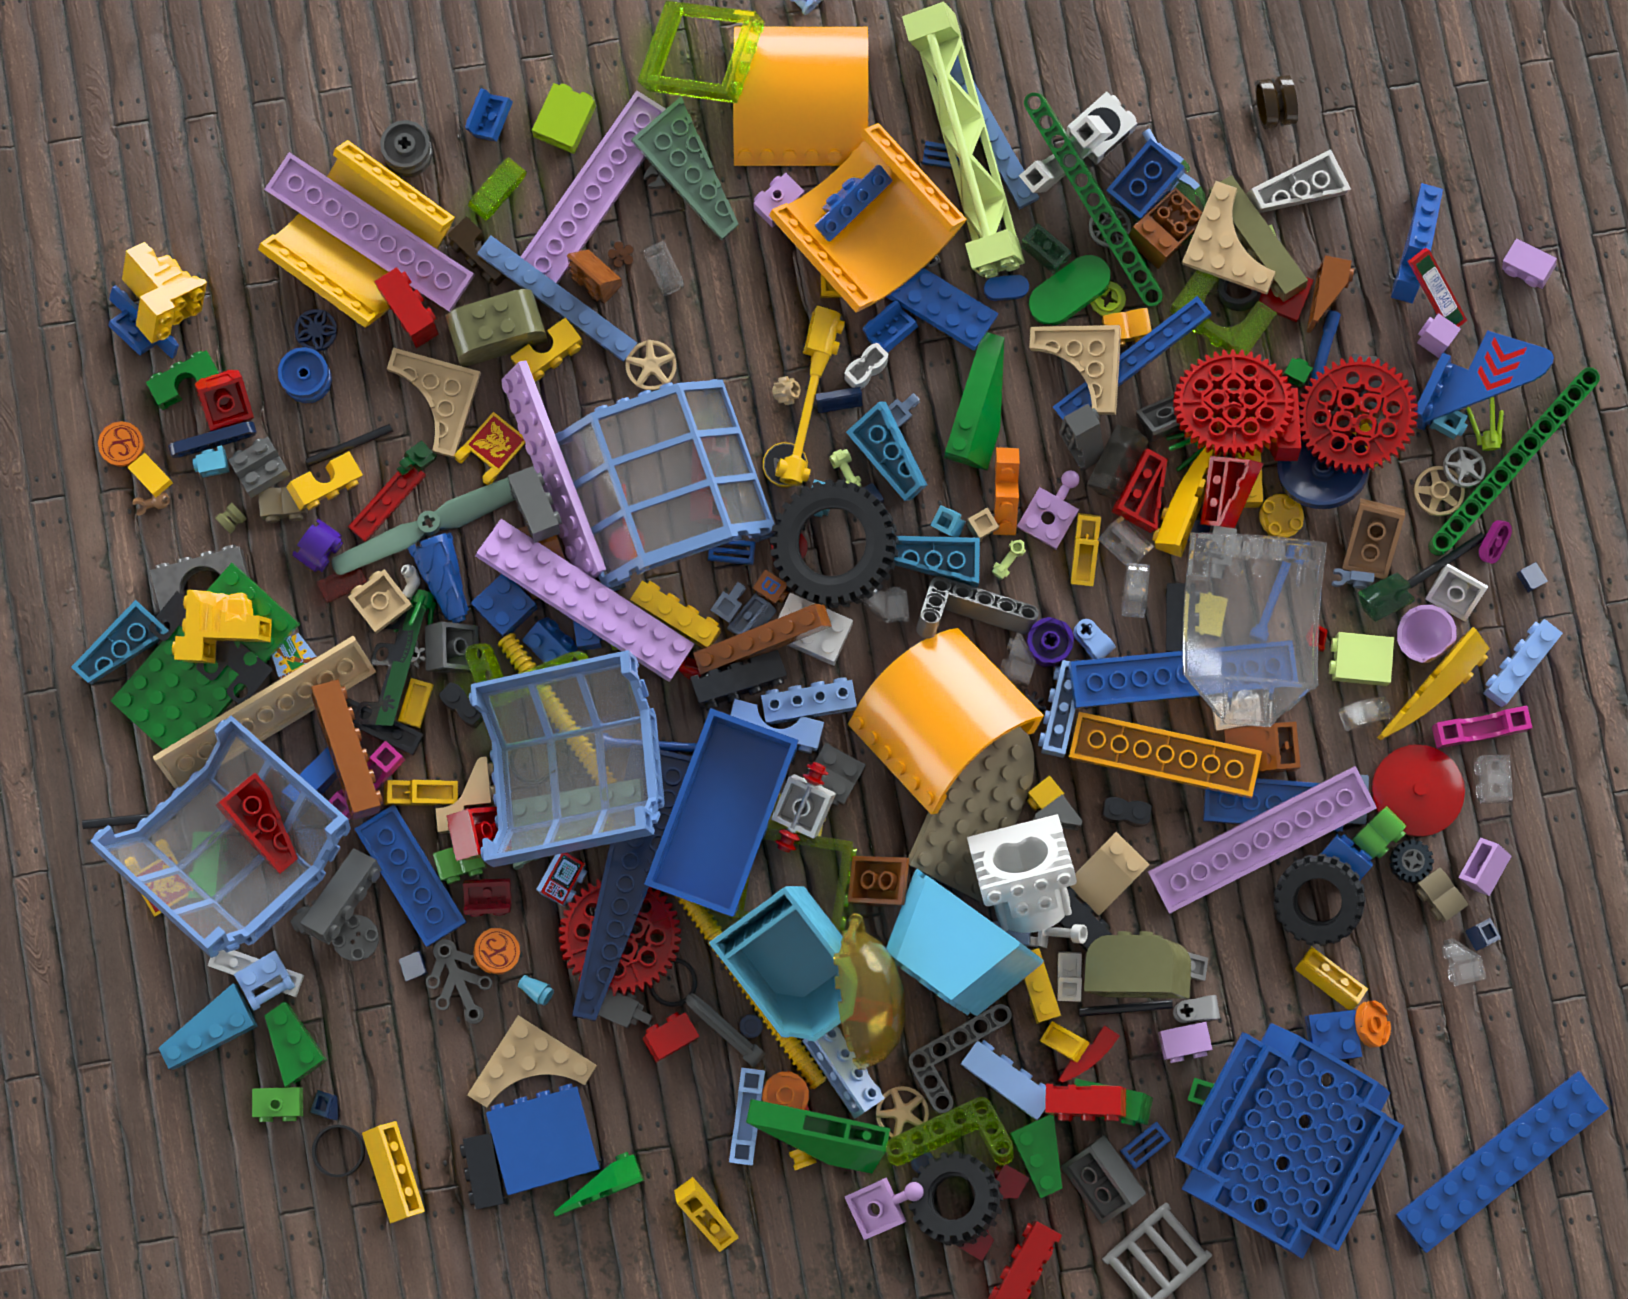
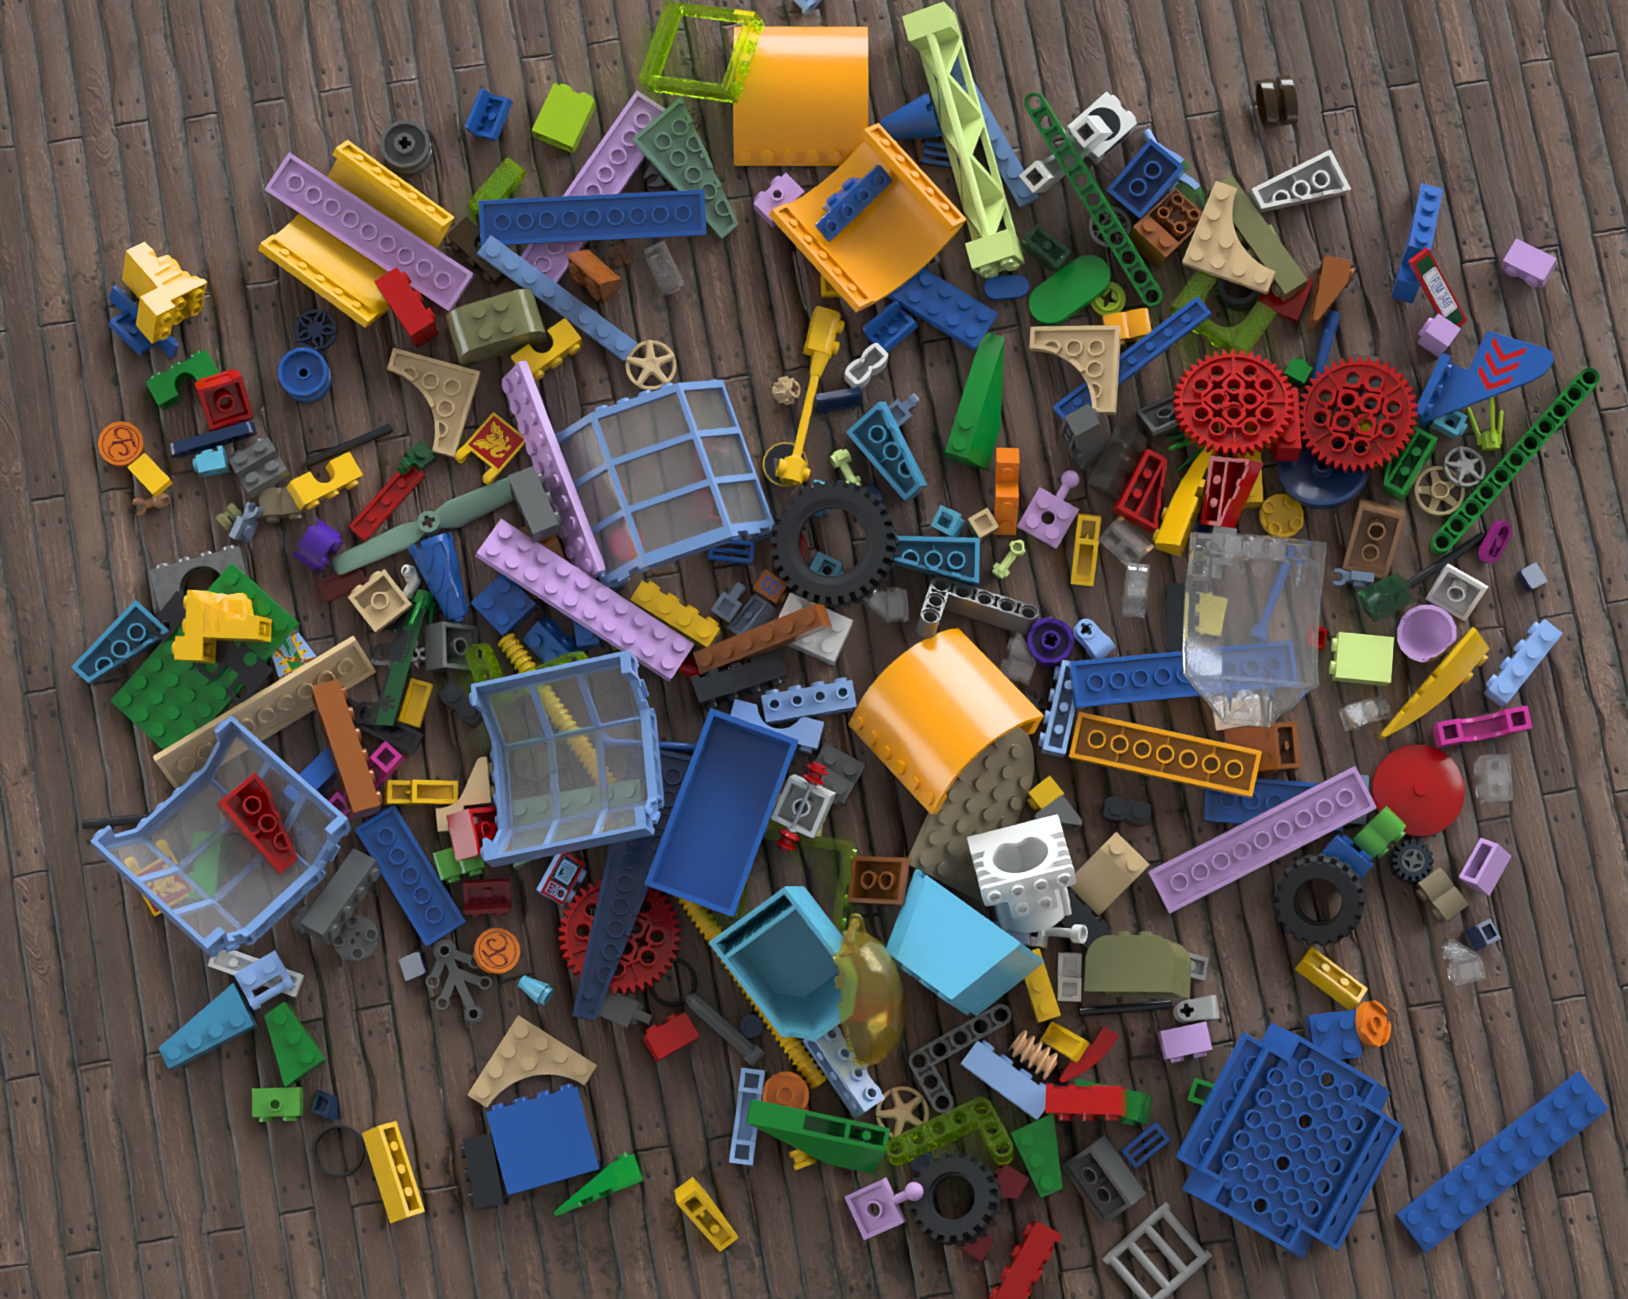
(245, 525): none -> sand blue plate
(593, 217): none -> blue plate
(823, 561): none -> medium azure brick
(913, 120): none -> blue cone
(1034, 1054): none -> light nougat piece
(1405, 470): none -> green wedge

